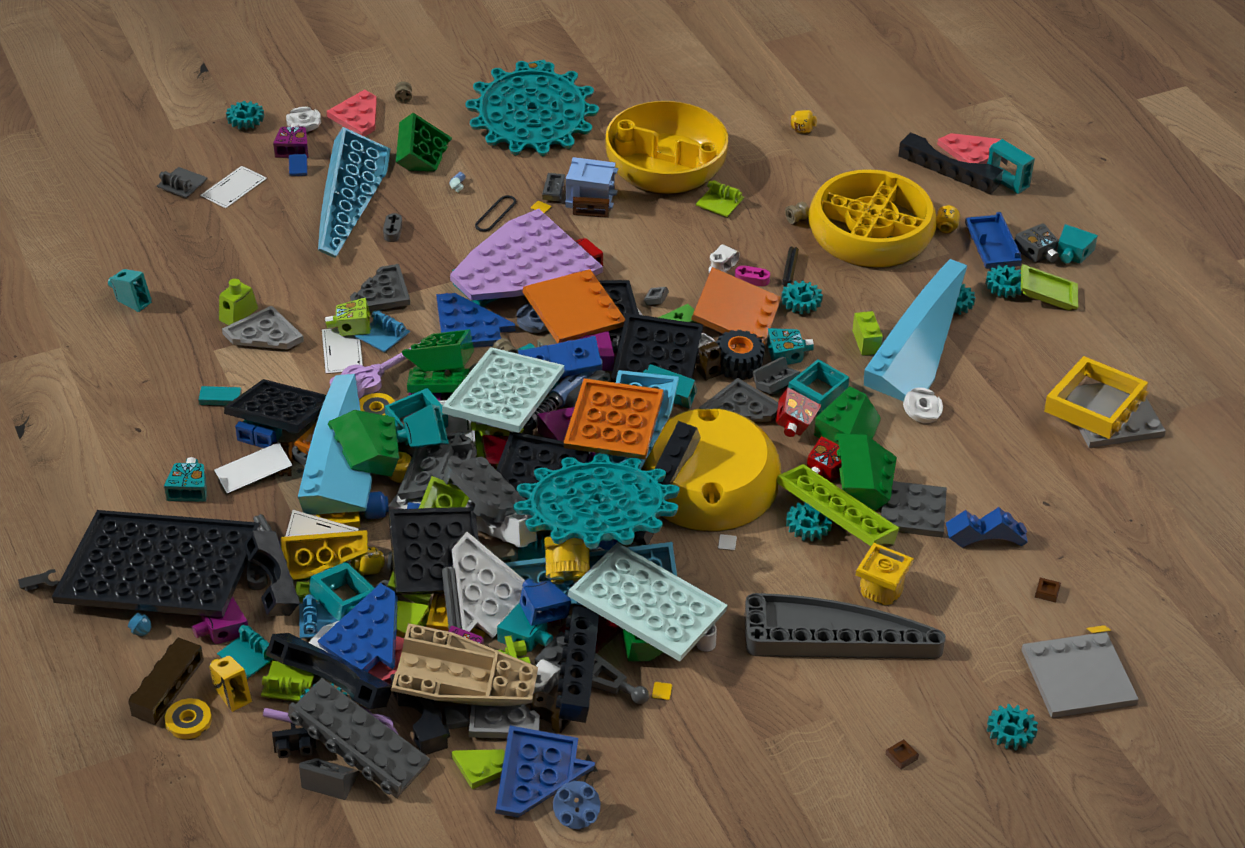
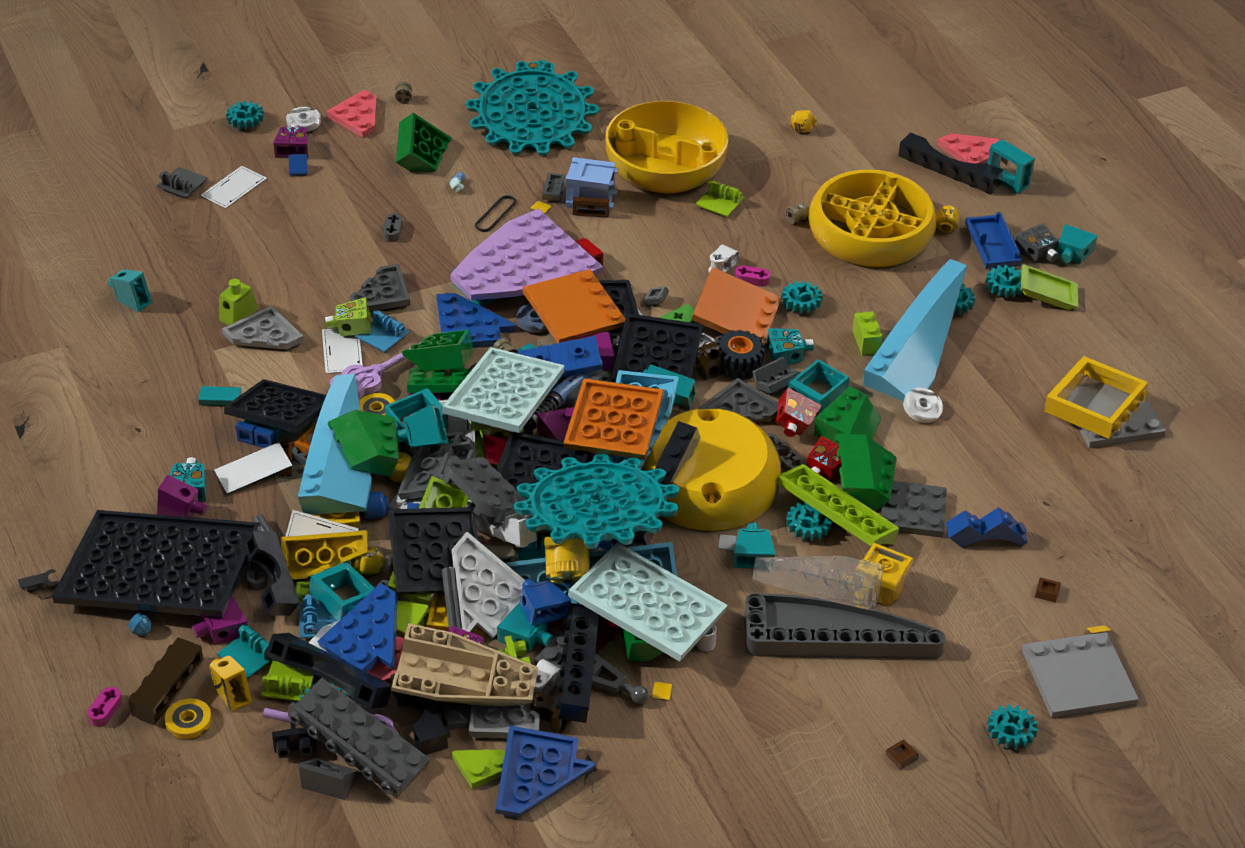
(101, 705): none -> dark pink beam
(178, 499): none -> magenta torso
(352, 179): medium azure wedge -> none
(587, 803): medium blue plate -> none
(752, 544): none -> teal torso
(782, 447): none -> dark grey beam
(790, 266): black axle -> none
(824, 577): none -> clear wedge

